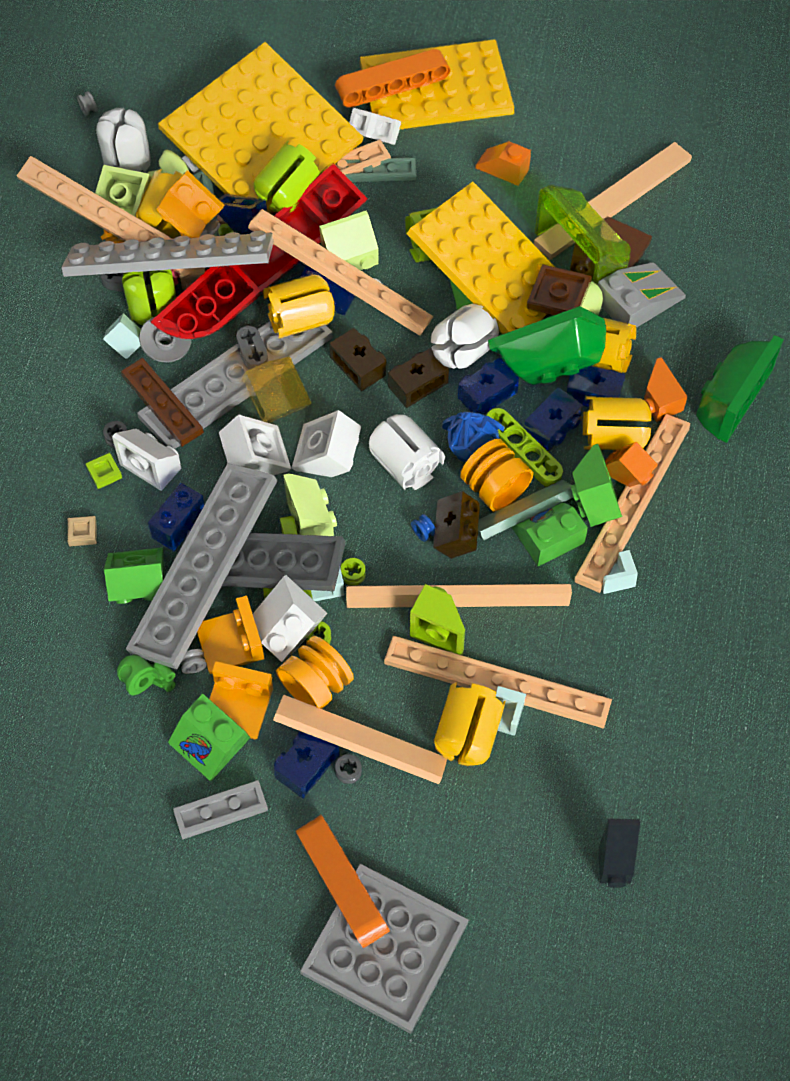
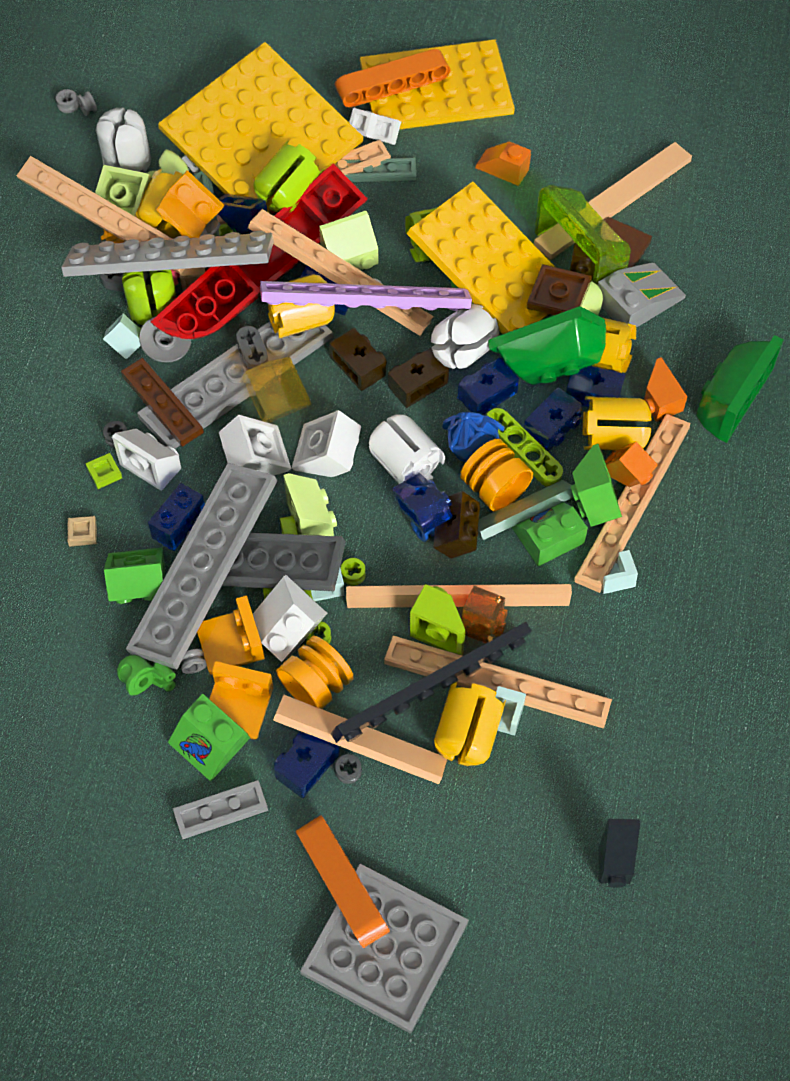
(65, 95): none -> light grey bush
(356, 295): none -> lavender plate
(422, 502): none -> clear blue brick
(425, 687): none -> black plate
(484, 615): none -> clear orange brick

